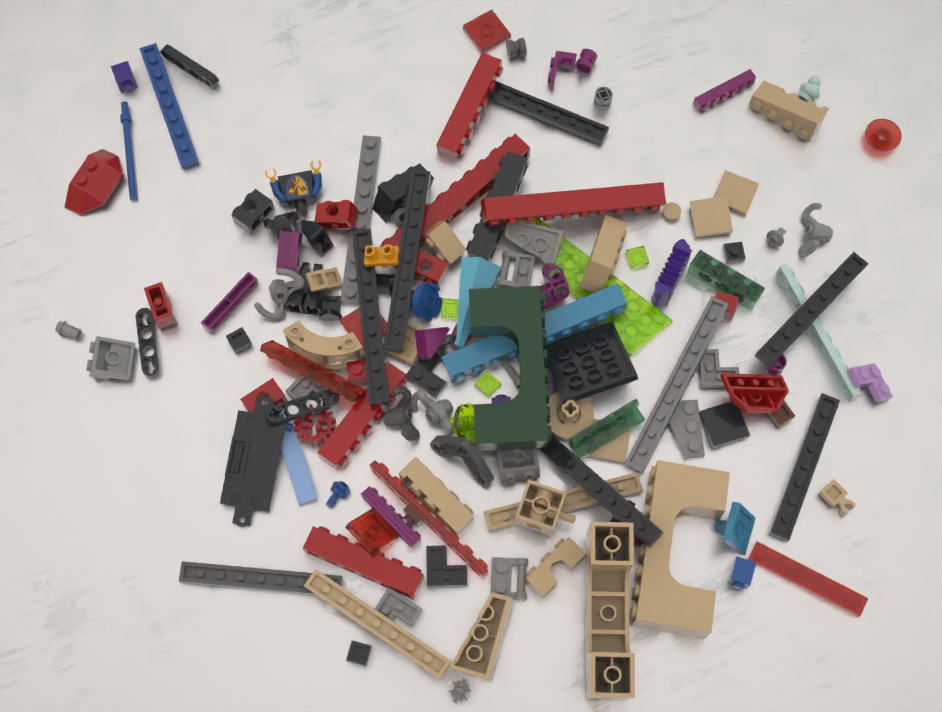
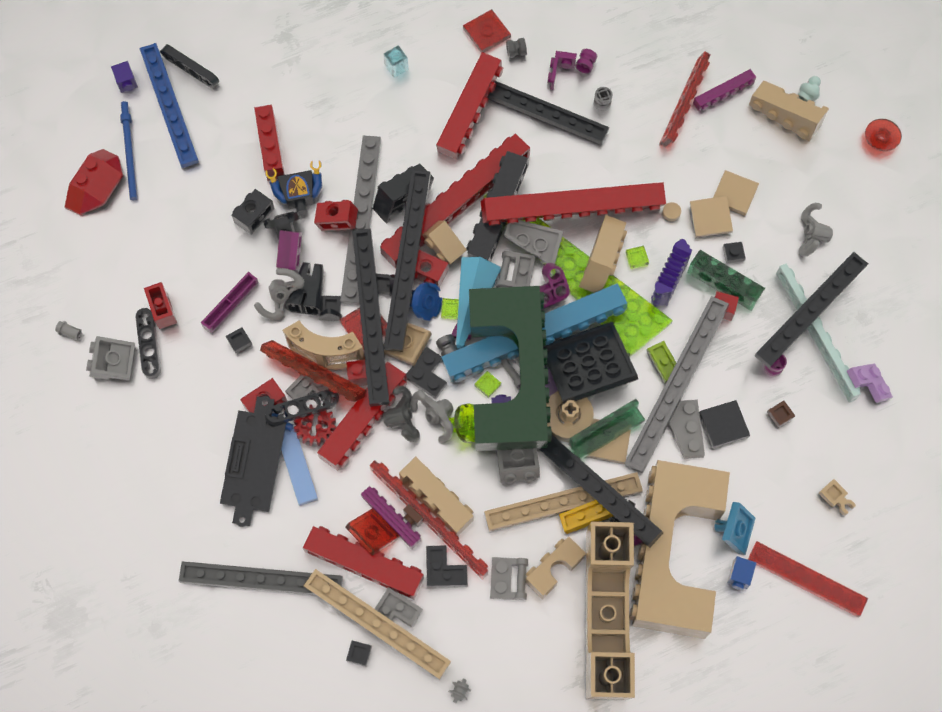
(269, 140): none -> red brick
(316, 236): black piece -> none
(323, 279): tan slope -> none
(339, 489): blue plate -> none
(381, 256): light orange hips -> none
(396, 61): none -> clear light blue brick
(396, 215): light grey plate -> none
(429, 340): magenta slope -> none
(465, 449): dark grey beam -> none
(483, 644): tan wedge -> none
(542, 508): tan piece -> none
(583, 515): none -> yellow plate
(662, 359): none -> lime plate
(688, 94): none -> clear red plate
(711, 370): light grey plate -> none
(755, 391): red wedge -> none
(775, 237): light grey plate -> none
(804, 467): black plate -> none

